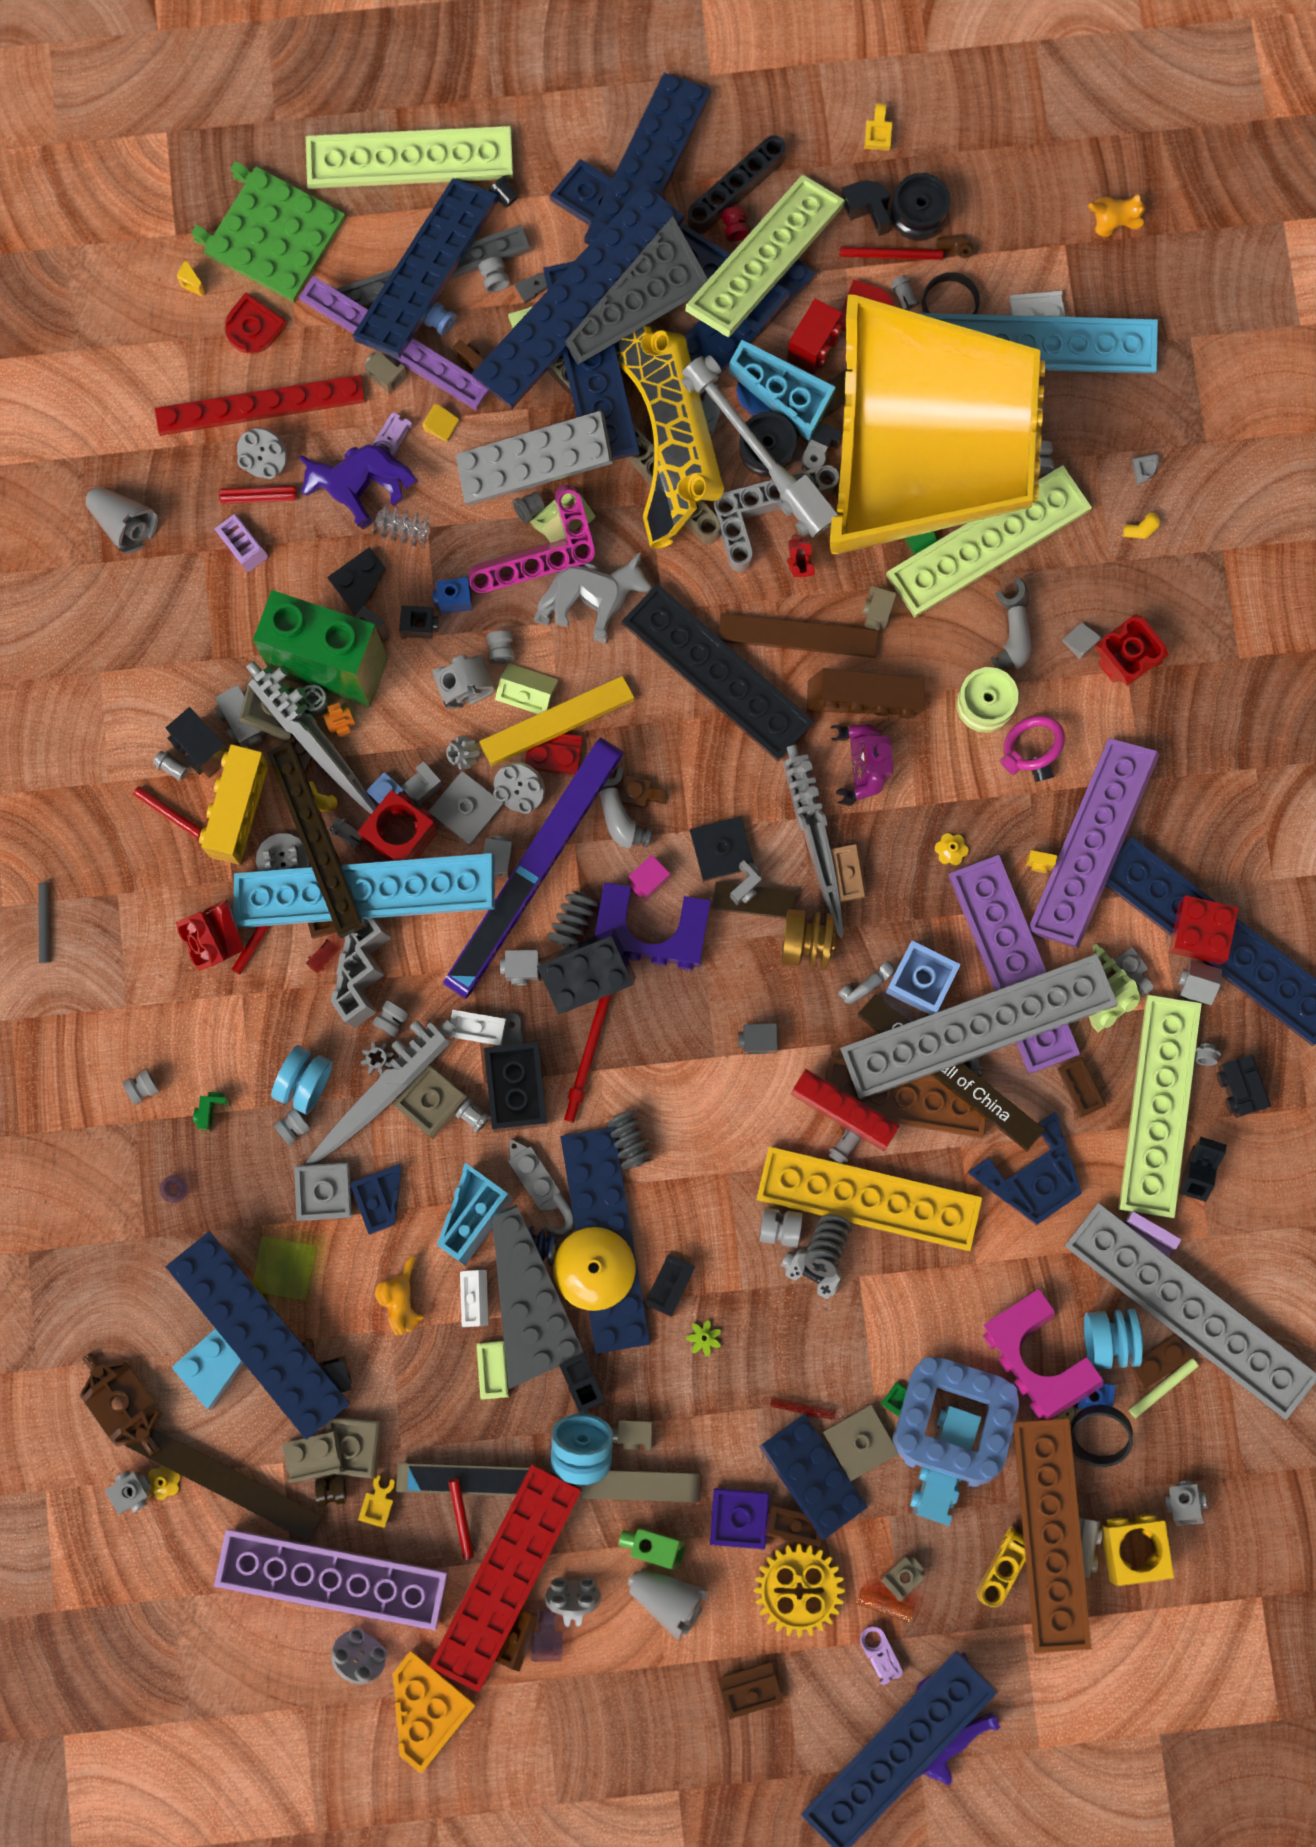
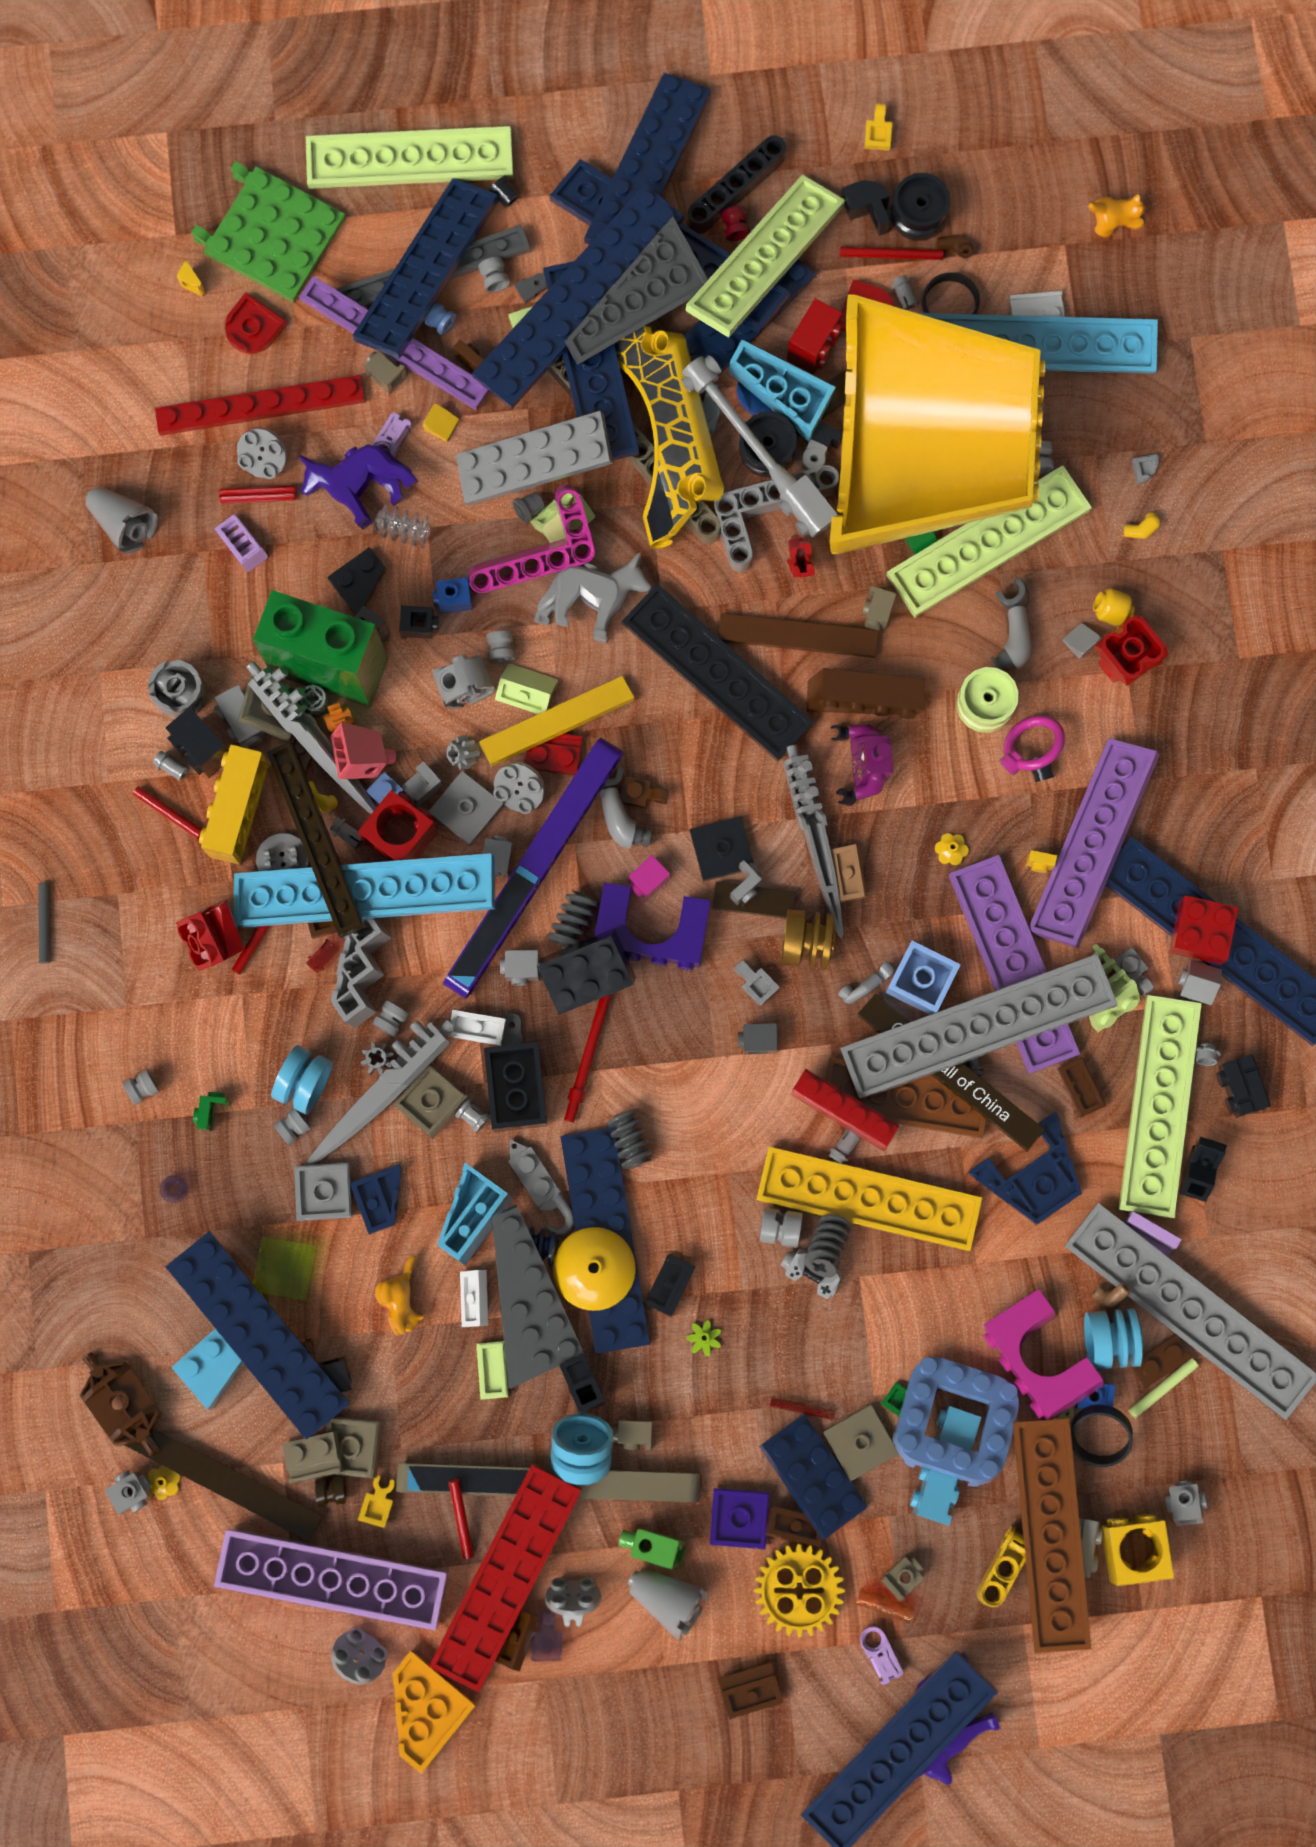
(176, 687): none -> light grey brick
(359, 752): none -> coral torso
(758, 985): none -> light grey plate
(1111, 1298): none -> medium nougat arm
(1113, 607): none -> yellow head

